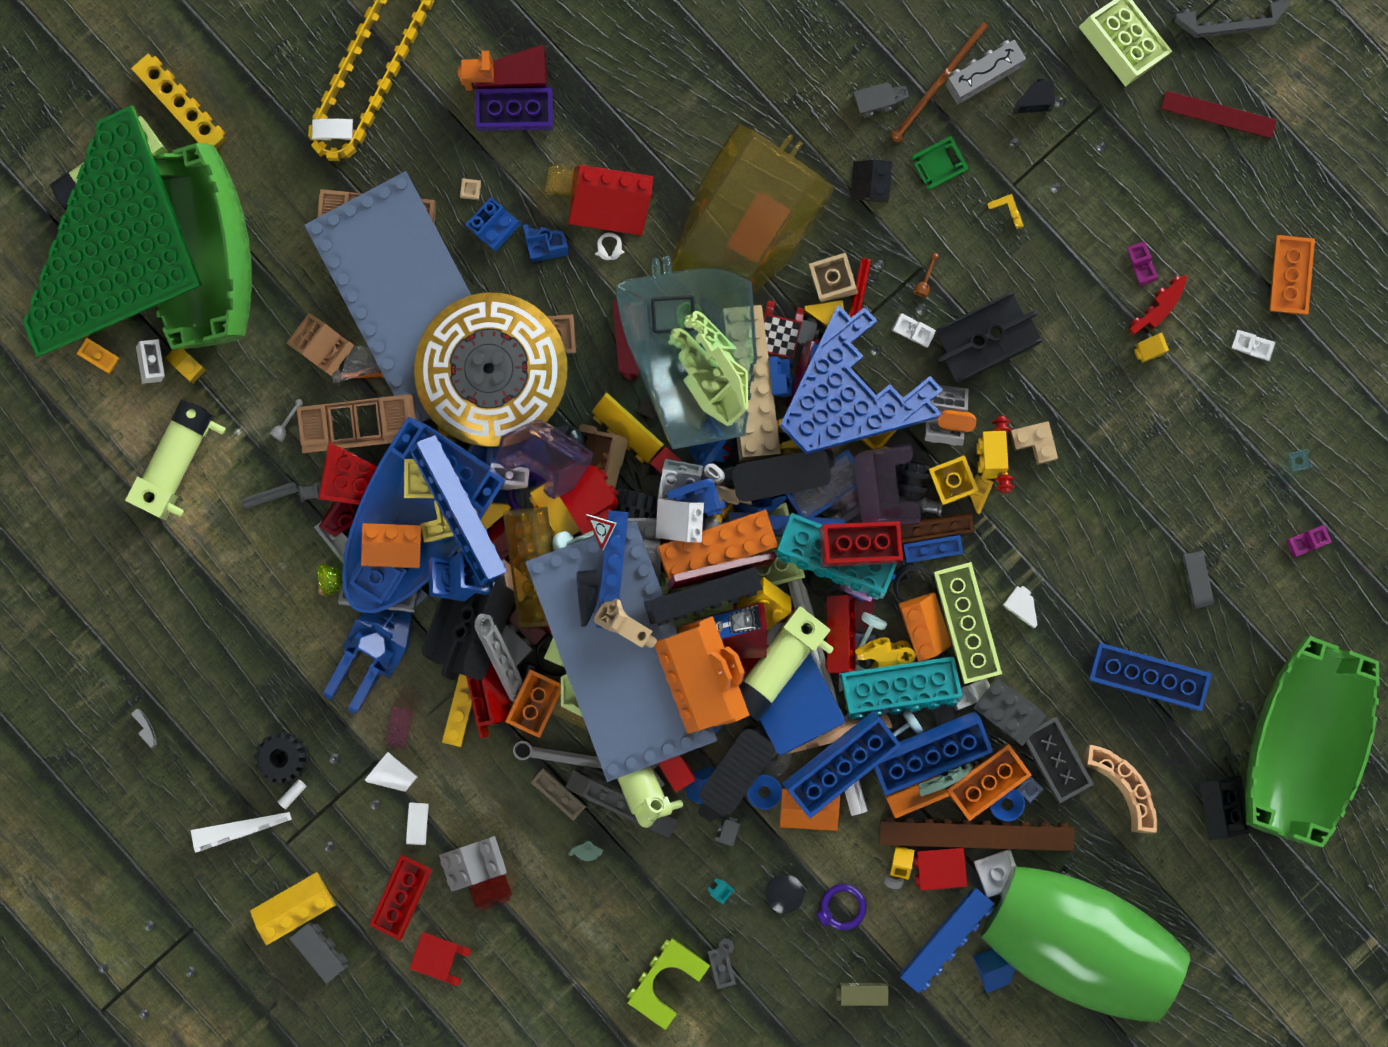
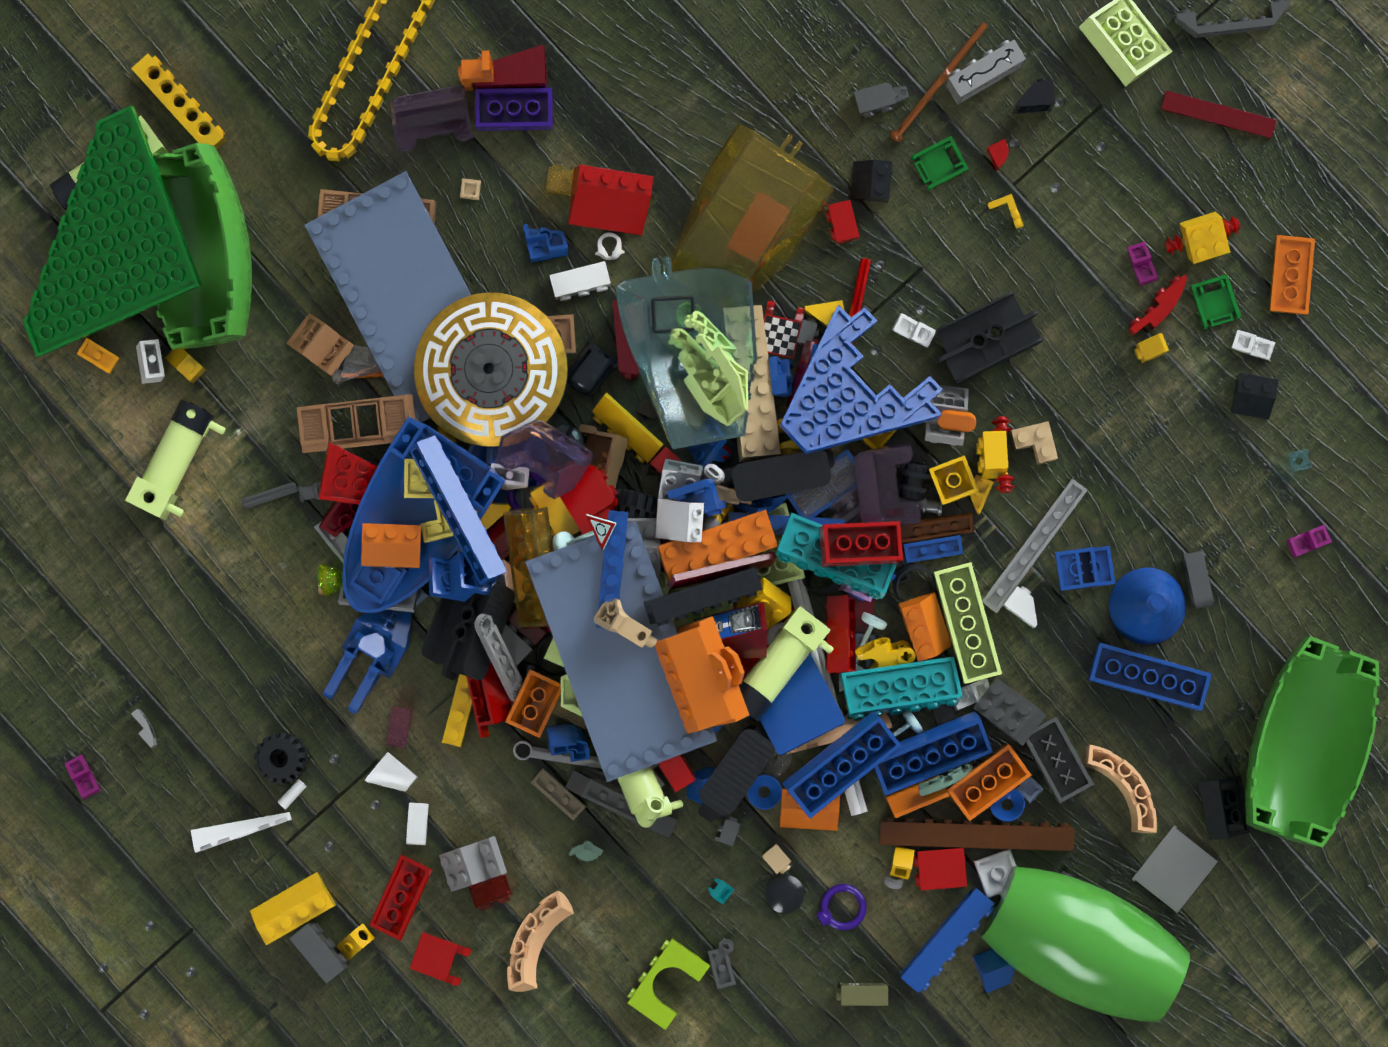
(83, 777): none -> magenta slope
(279, 432): light grey hinge -> none
(332, 129): white slope -> none
(353, 943): none -> yellow bracket
(430, 115): none -> clear purple windscreen
(493, 224): blue brick -> none
(530, 939): none -> light nougat brick
(568, 739): none -> blue brick
(580, 281): none -> white brick
(587, 594): black piece -> none
(590, 370): none -> black cylinder
(777, 859): none -> tan brick
(833, 278): tan brick -> none
(842, 221): none -> red brick
(922, 288): dark orange hinge -> none
(998, 153): none -> red brick
(1034, 546): none -> light grey plate
(1084, 568): none -> blue bracket
(1147, 606): none -> blue cone
(1175, 869): none -> light grey piece
(1203, 237): none -> yellow brick
(1215, 305): none -> green container
(1254, 395): none -> black slope

